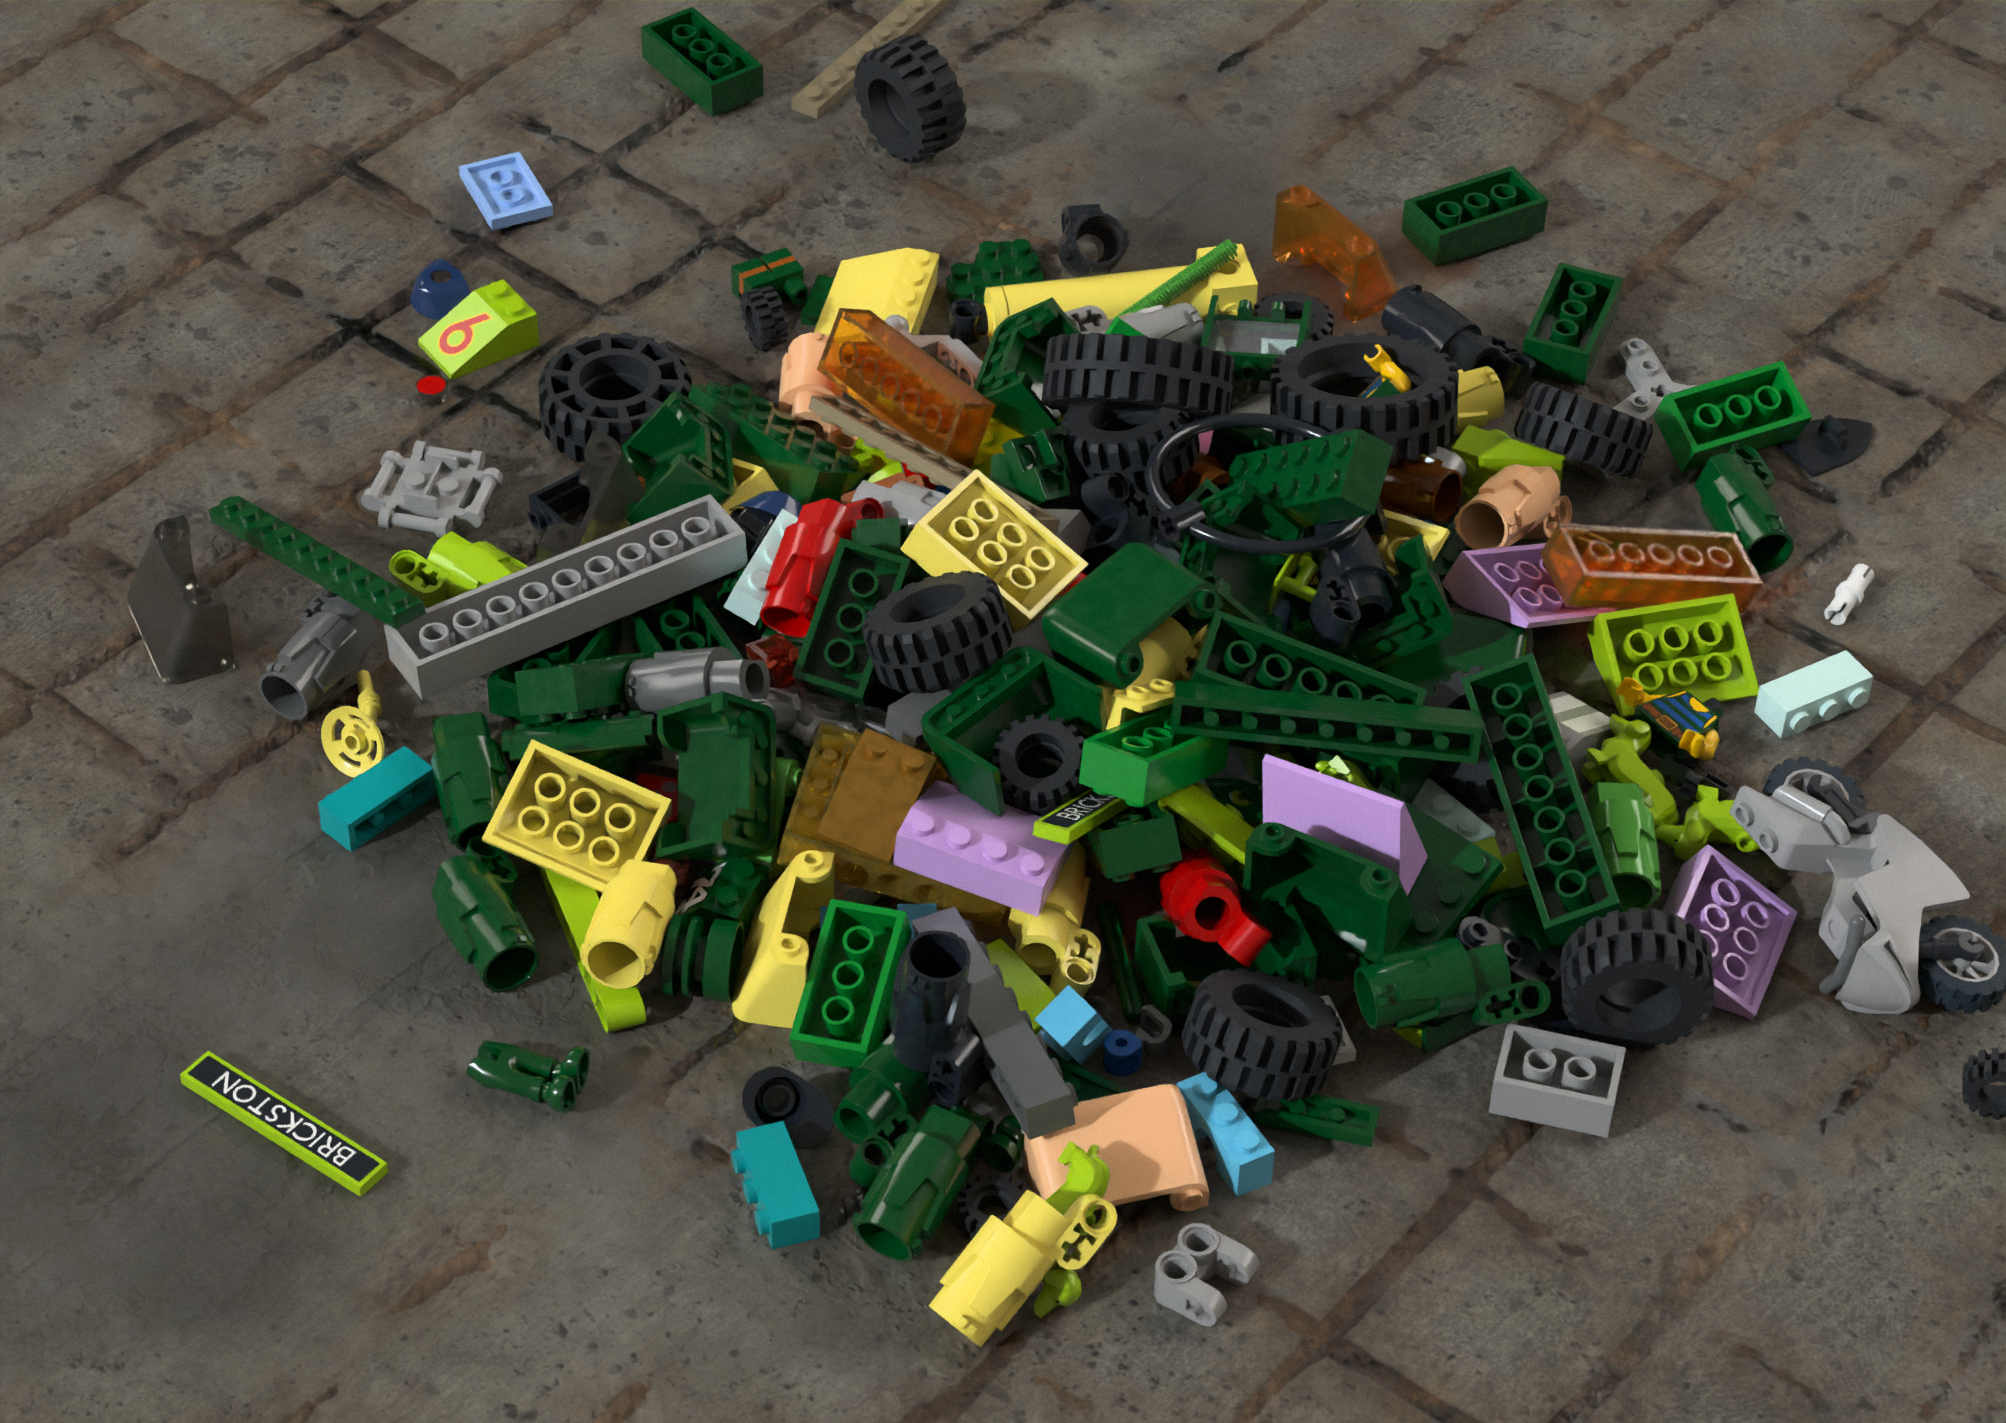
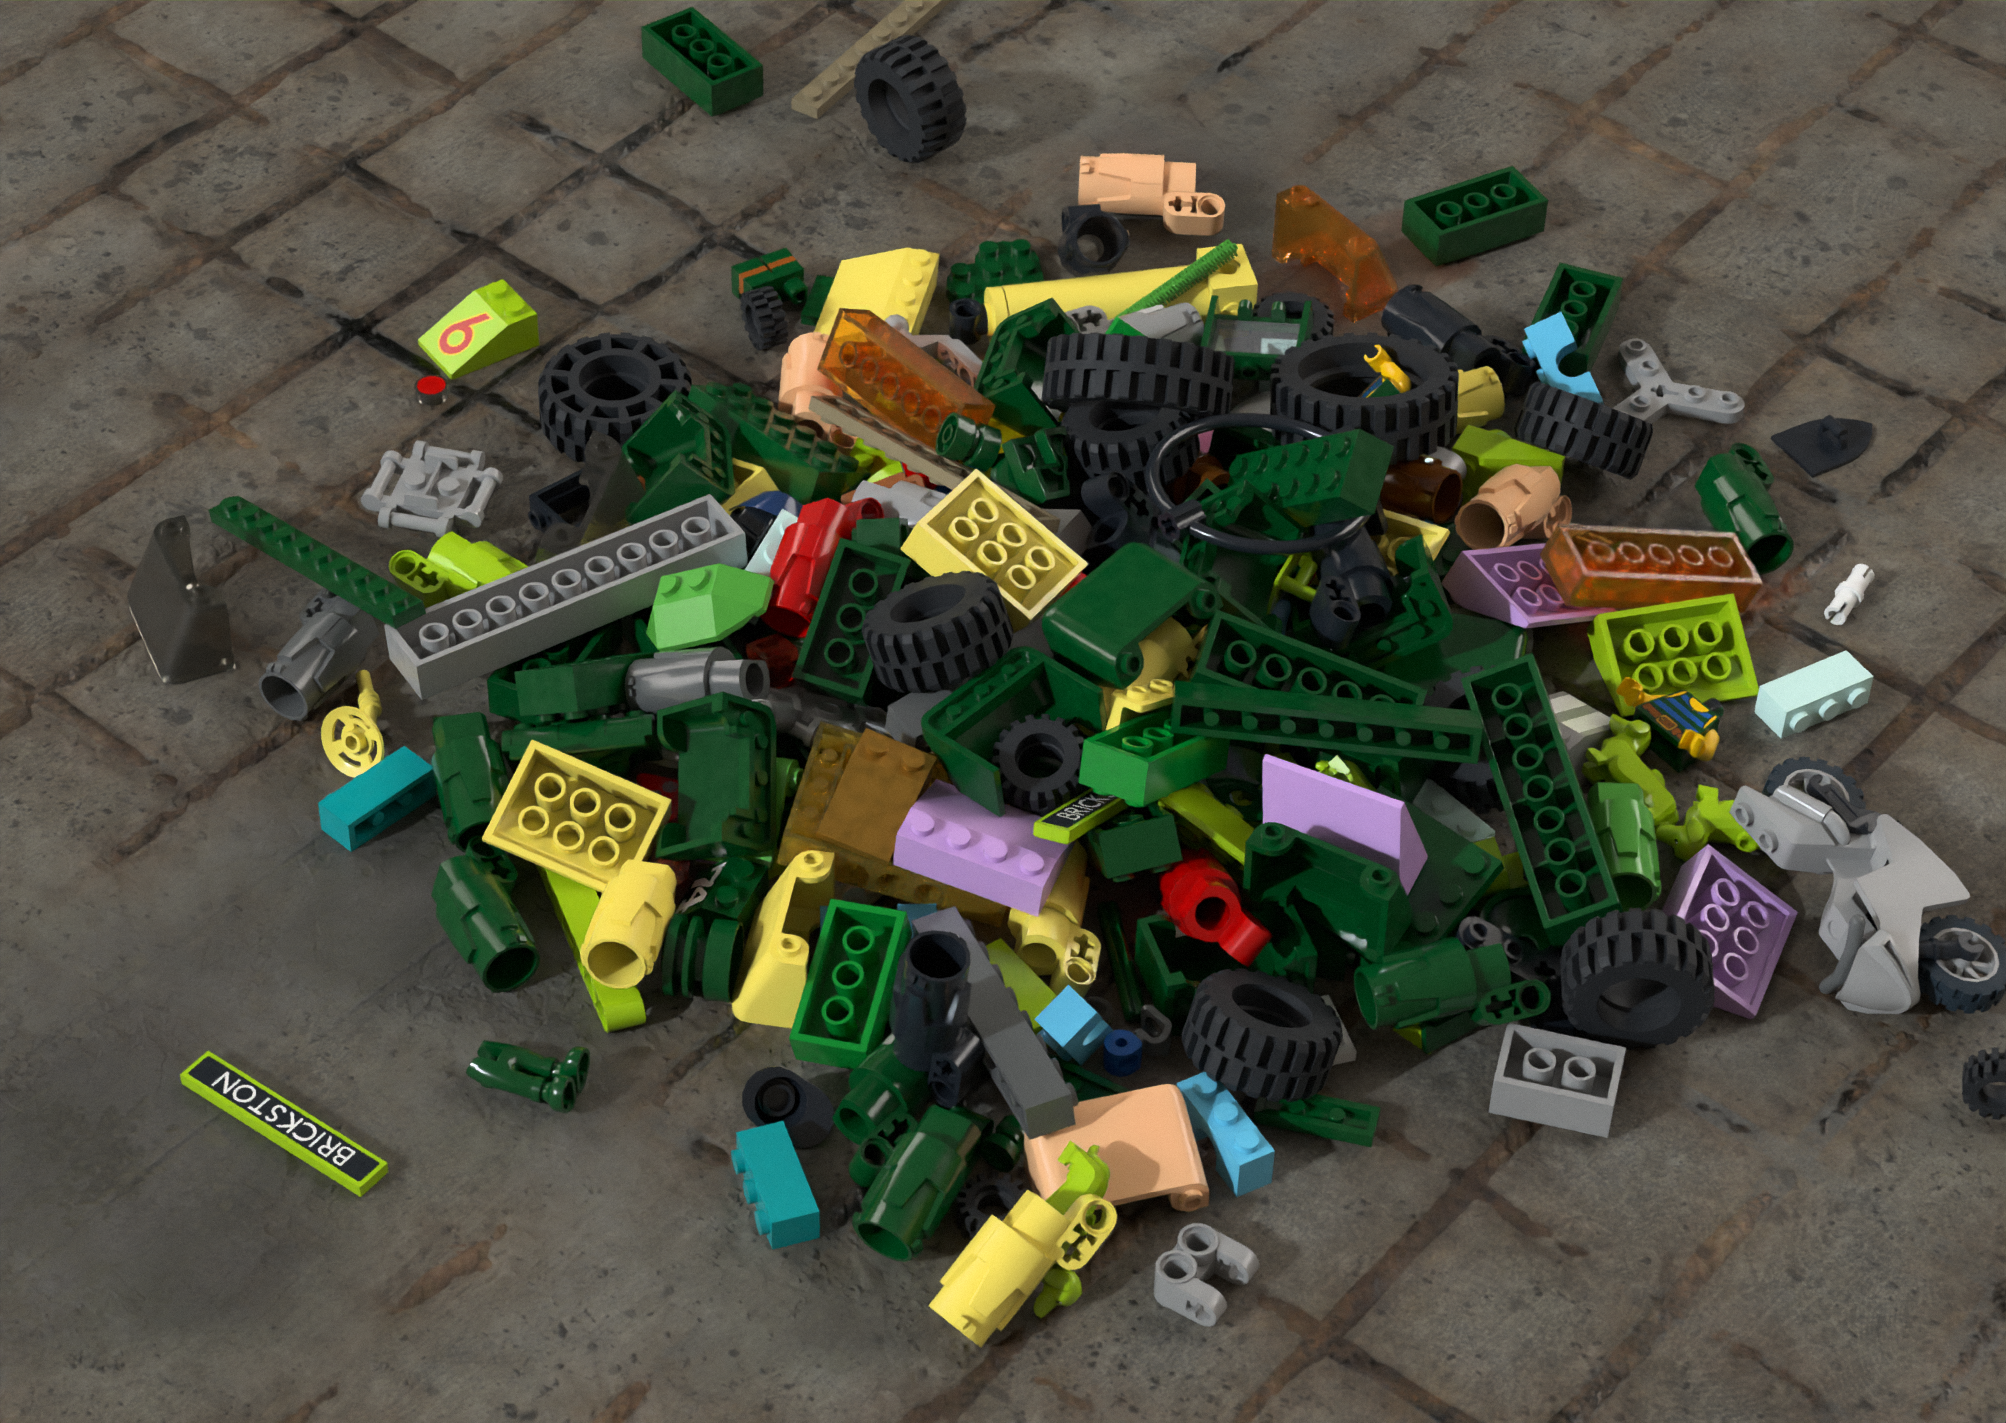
(434, 298): dark blue piece -> none
(506, 191): light blue plate -> none
(705, 605): none -> bright green wedge
(971, 443): none -> dark green wheel
(1150, 187): none -> light nougat piece
(1550, 342): none -> medium azure arch
(1688, 777): black plate -> none
(1748, 408): green brick -> none

